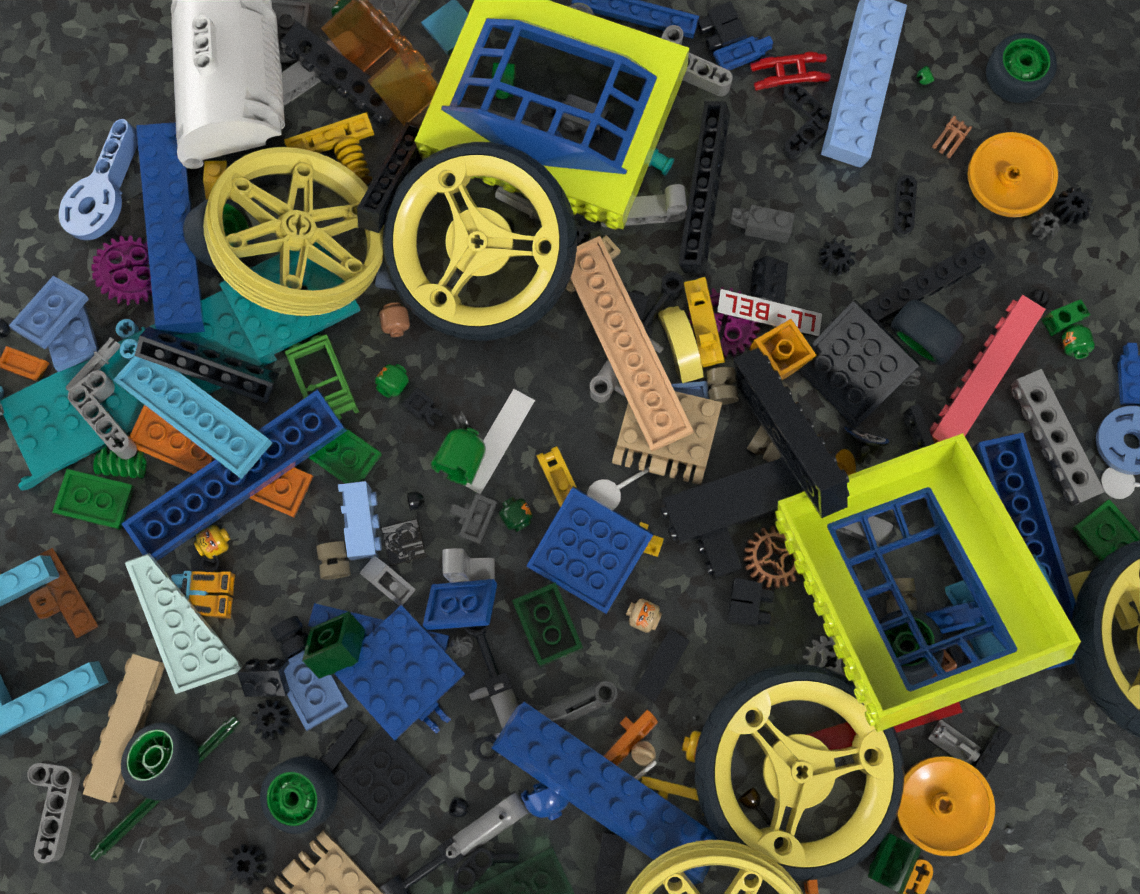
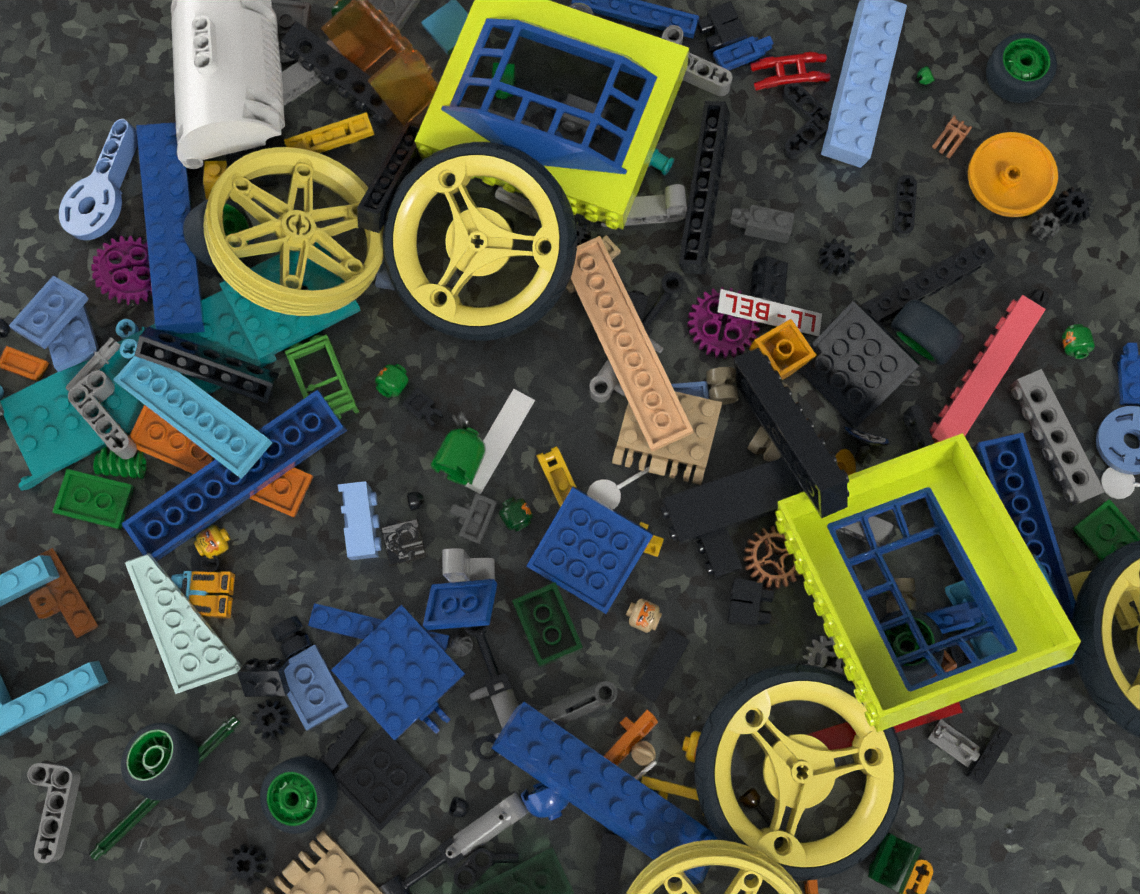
(126, 719): tan brick -> none
(333, 552): dark tan wheel -> none
(334, 645): dark green brick -> none
(347, 458): green plate -> none
(349, 155): yellow piece -> none
(387, 581): light grey slope -> none
(394, 319): nougat head -> none
(682, 343): light yellow arch -> none
(704, 322): yellow hinge -> none
(946, 806): light orange dish -> none
(1065, 316): green leg -> none

